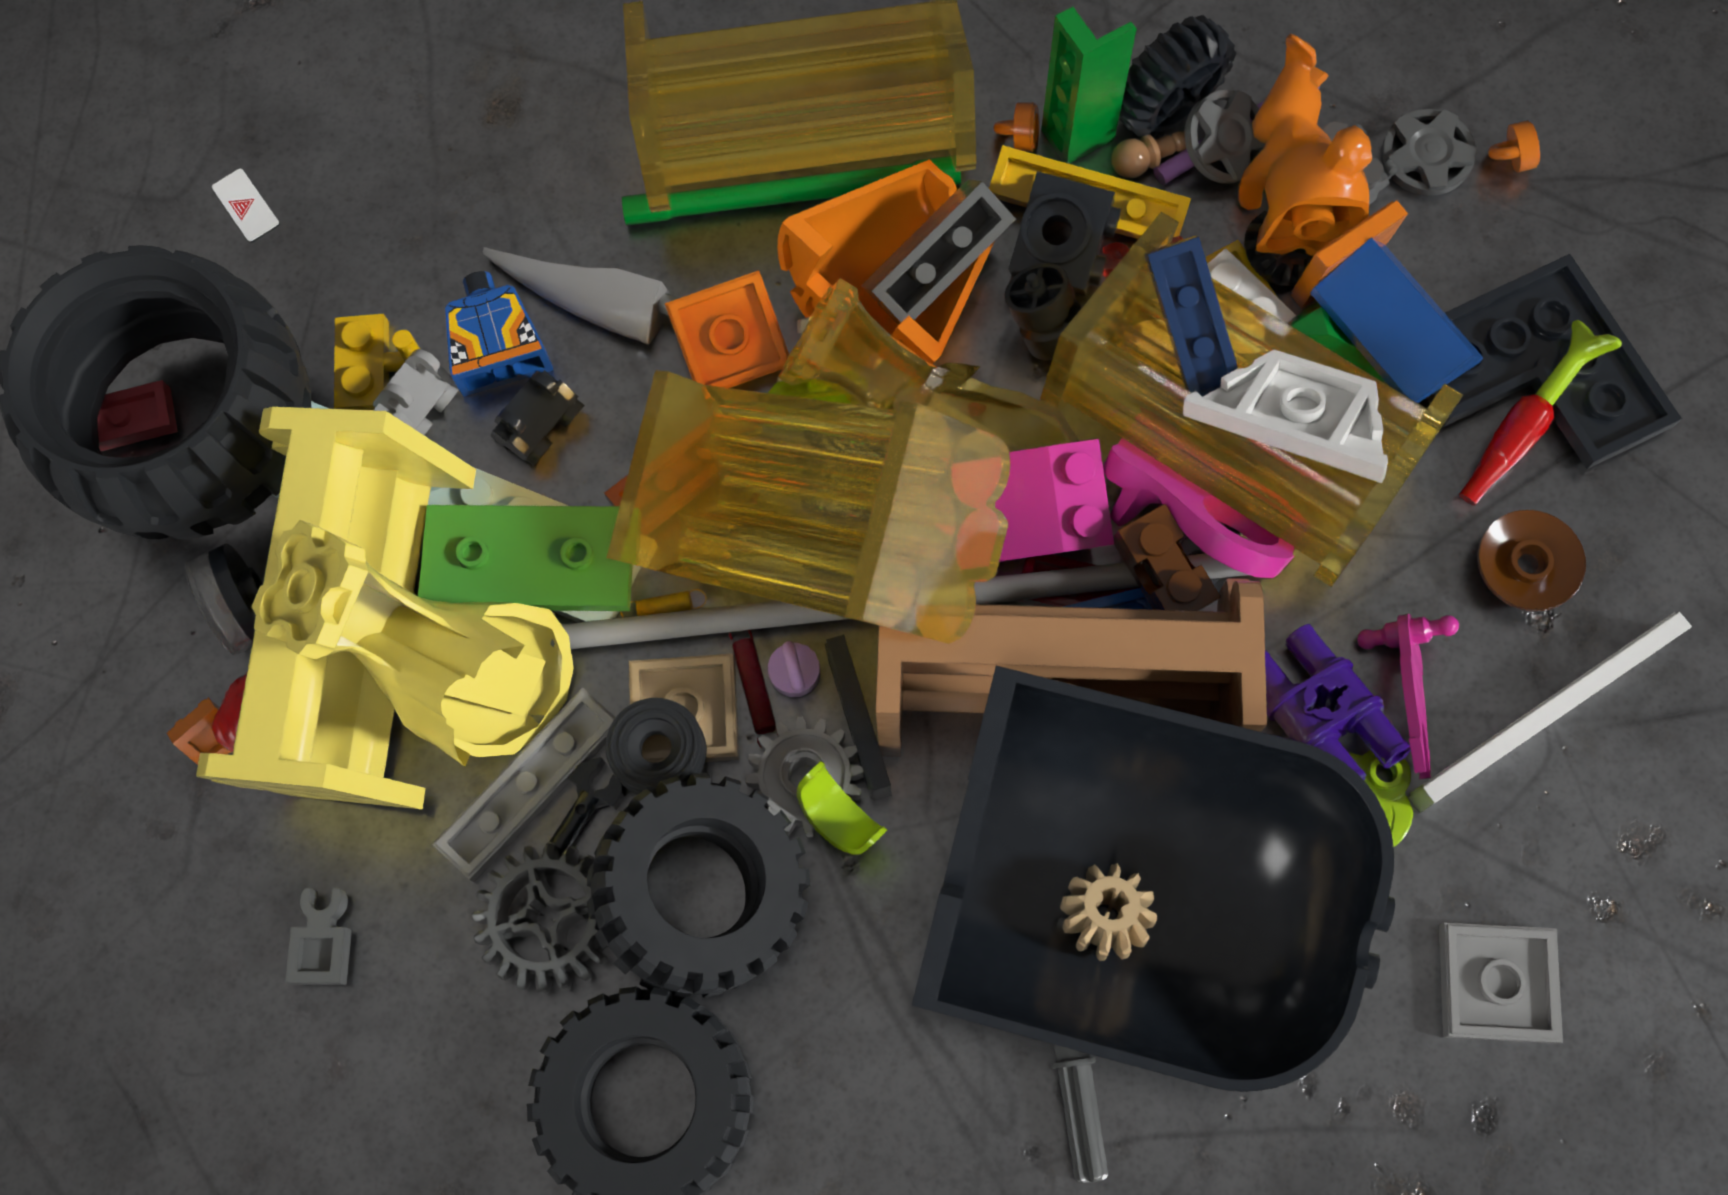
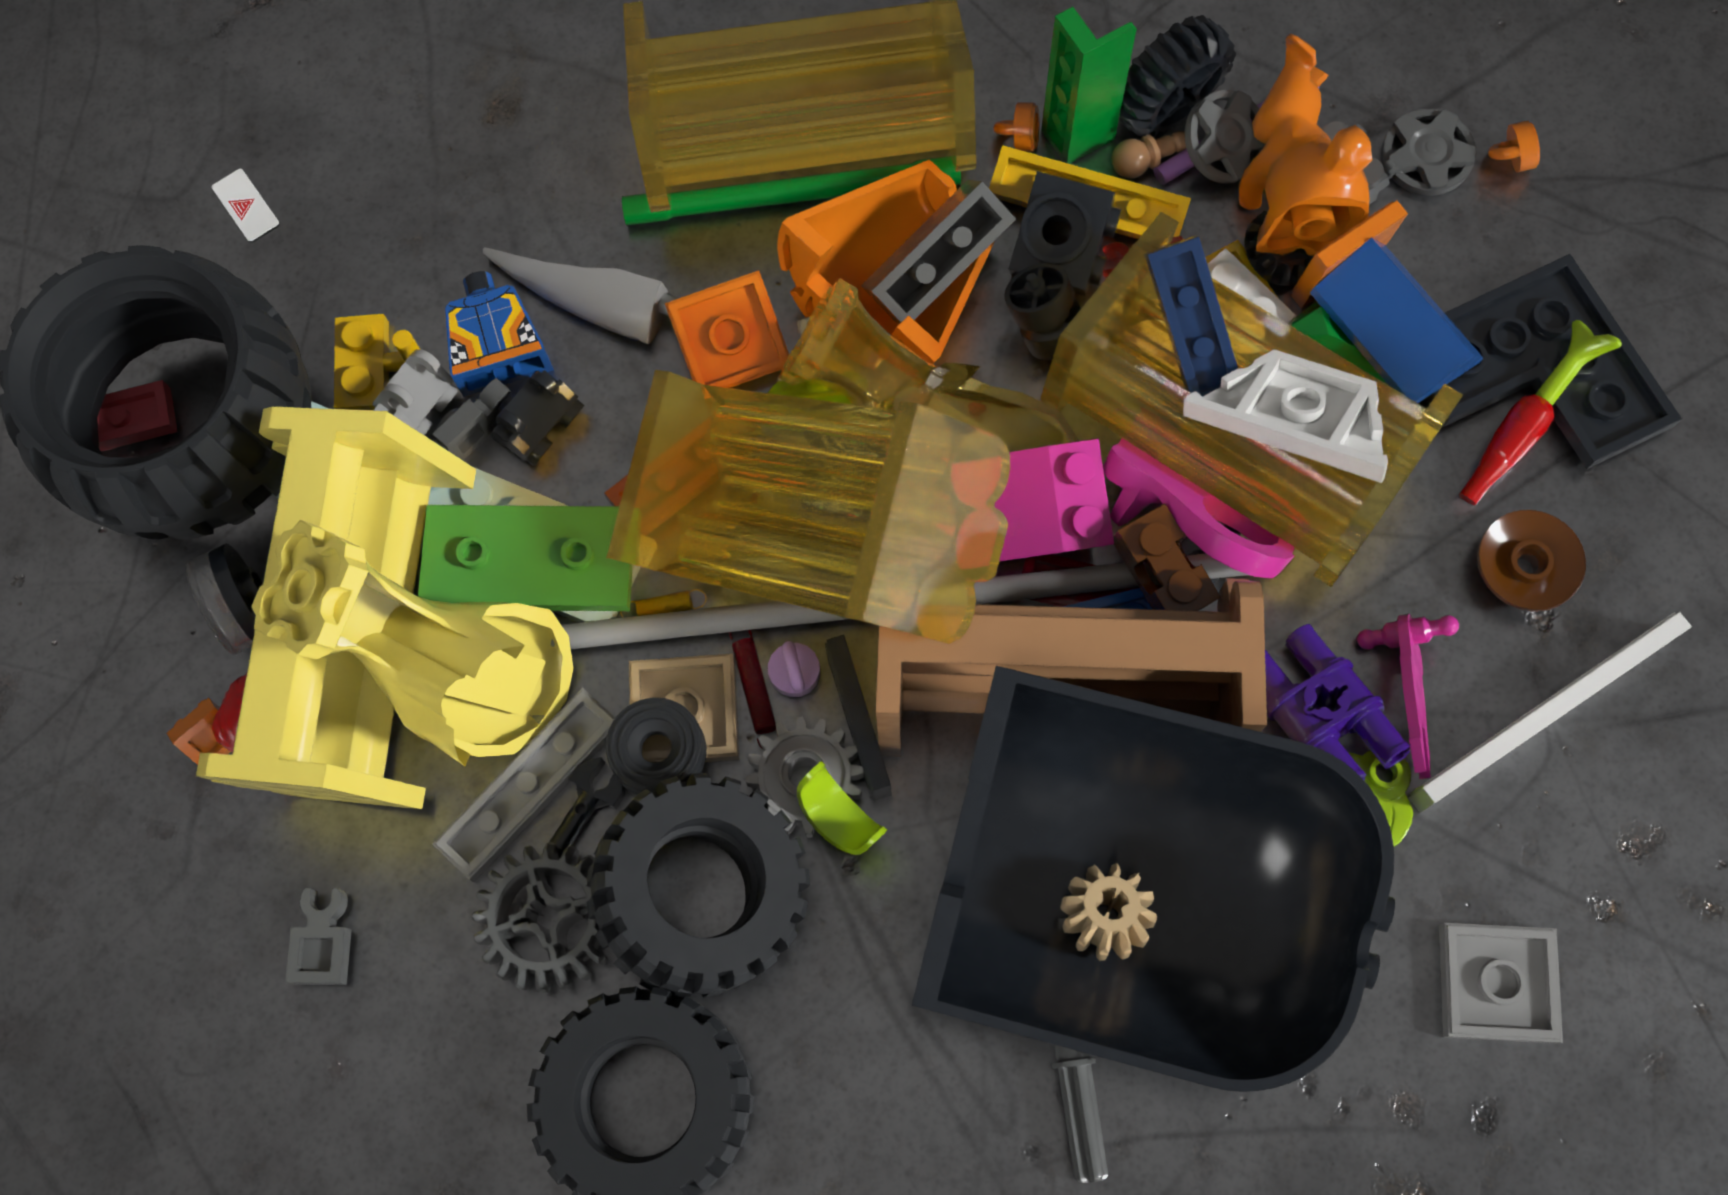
(471, 424): none -> dark grey plate

